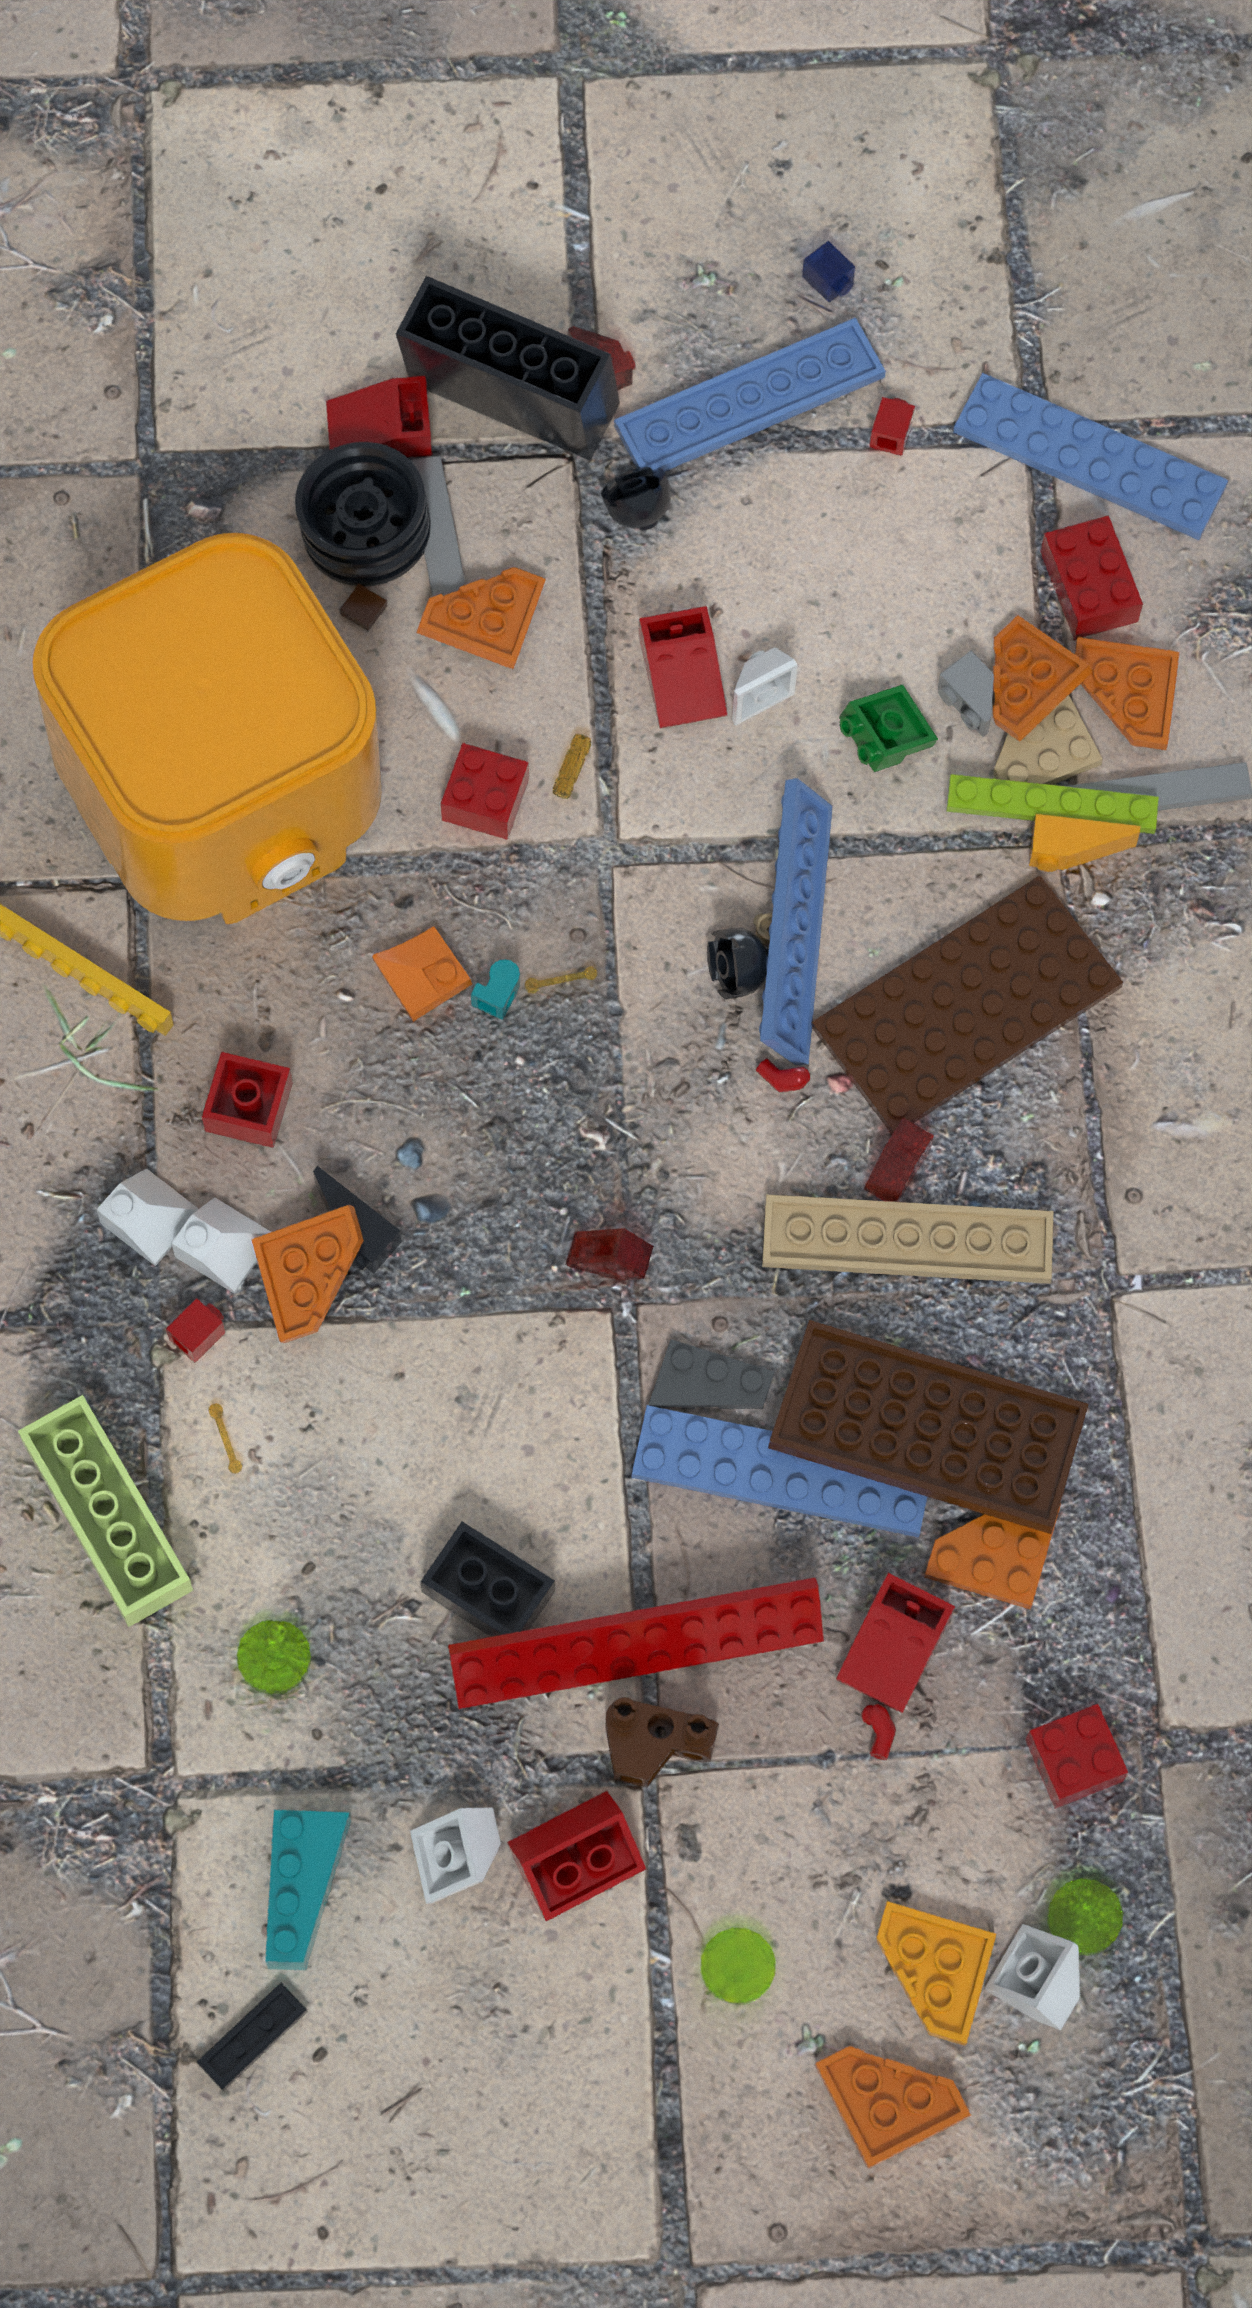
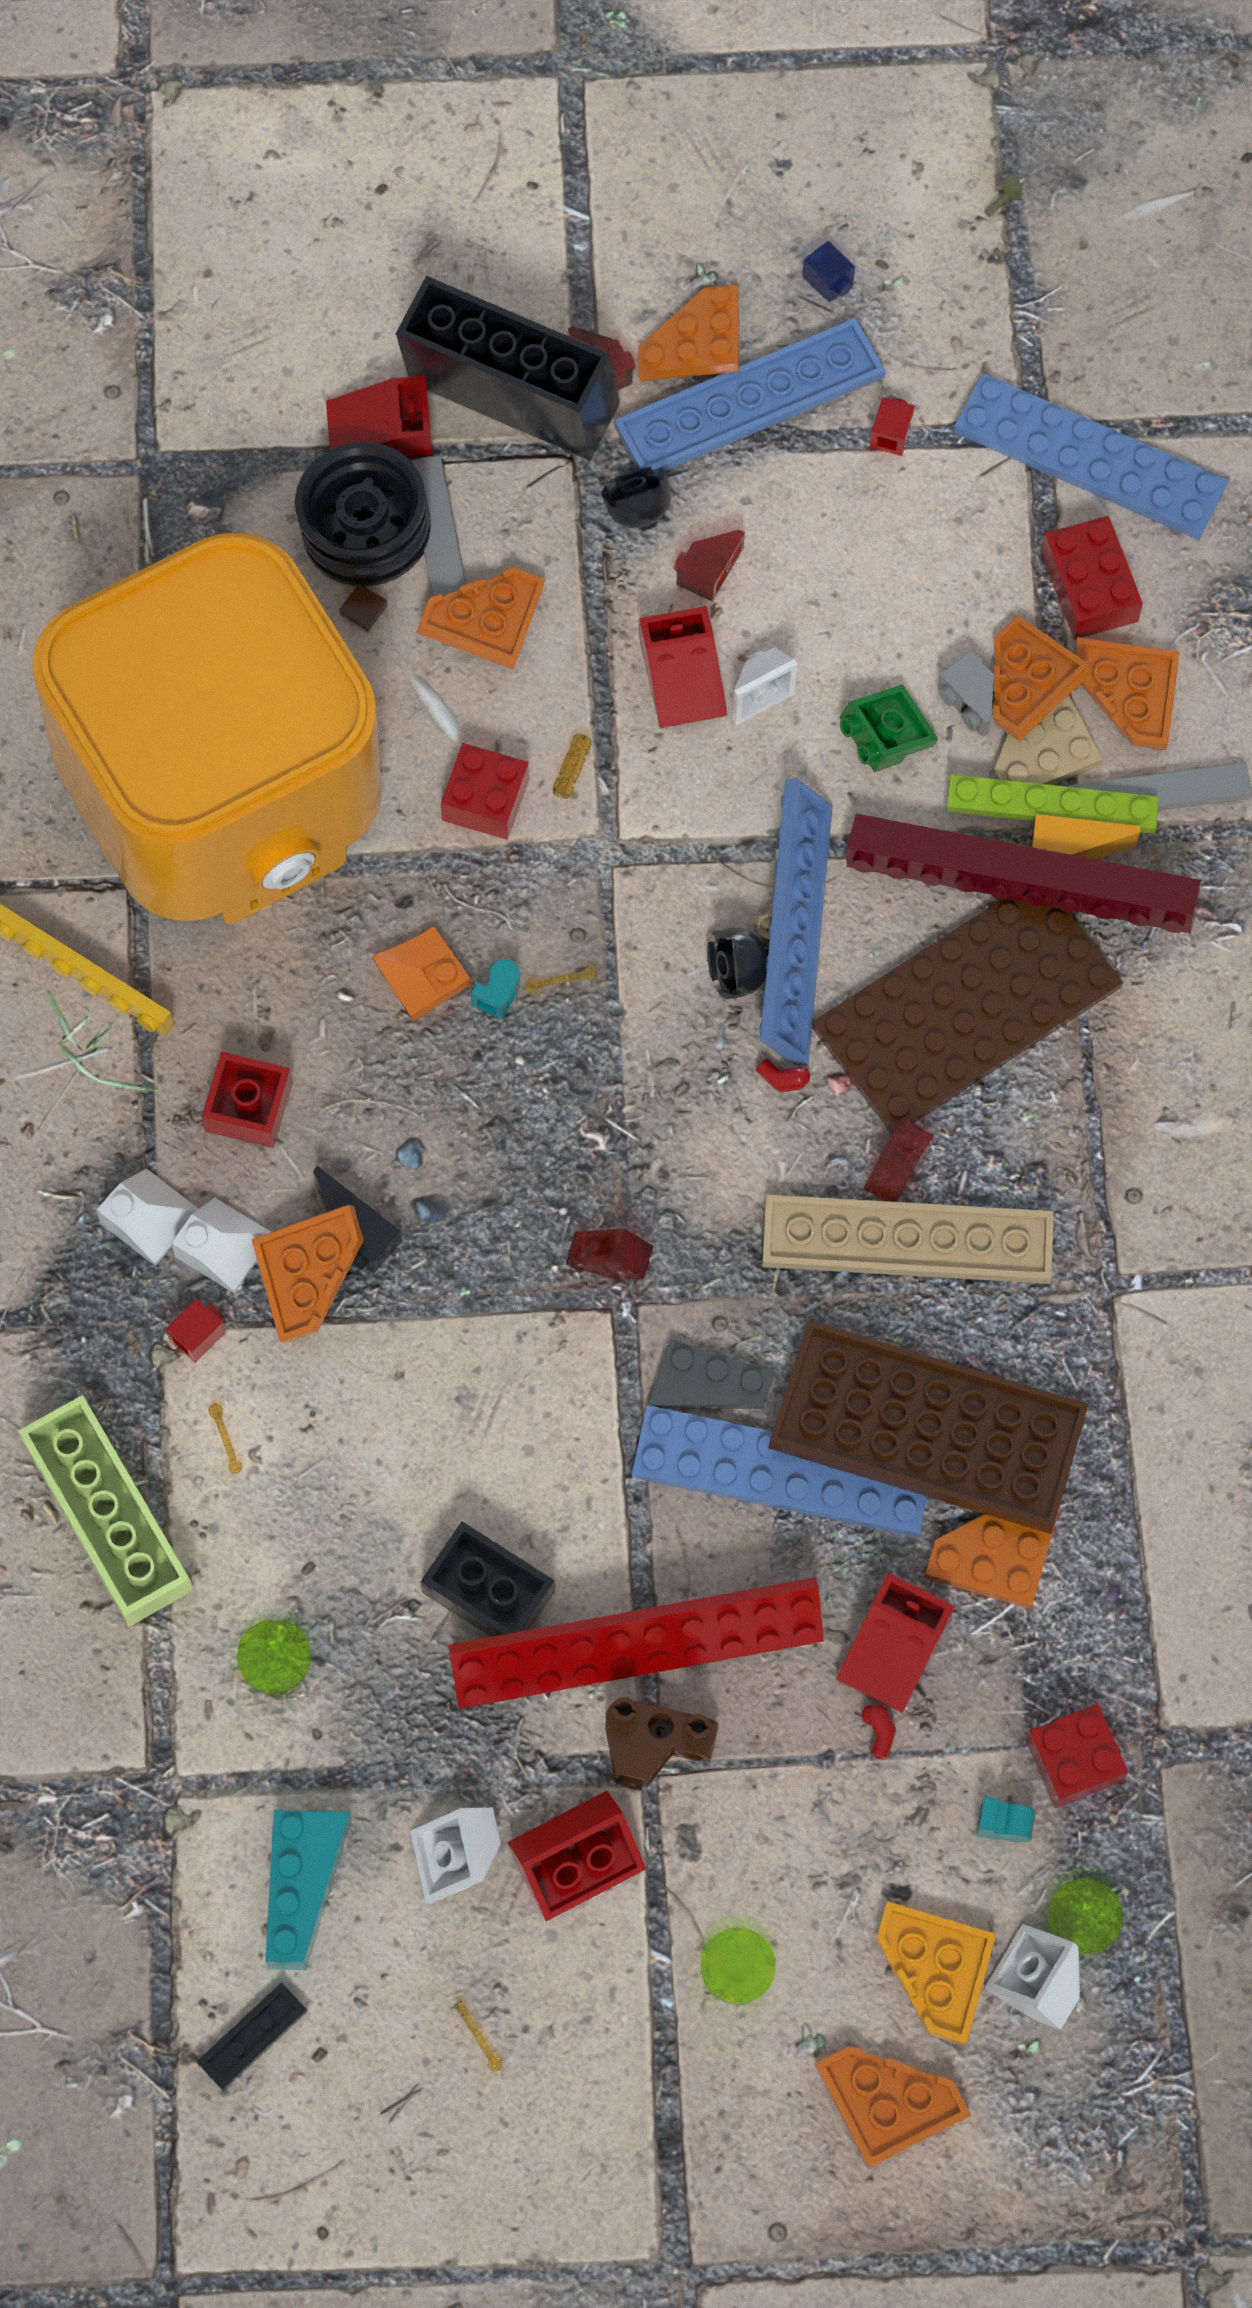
(494, 2062): none -> clear yellow hinge
(696, 339): none -> orange plate
(709, 563): none -> clear red slope
(1005, 1821): none -> teal leg
(1012, 192): none -> olive hand
(1023, 873): none -> dark red brick

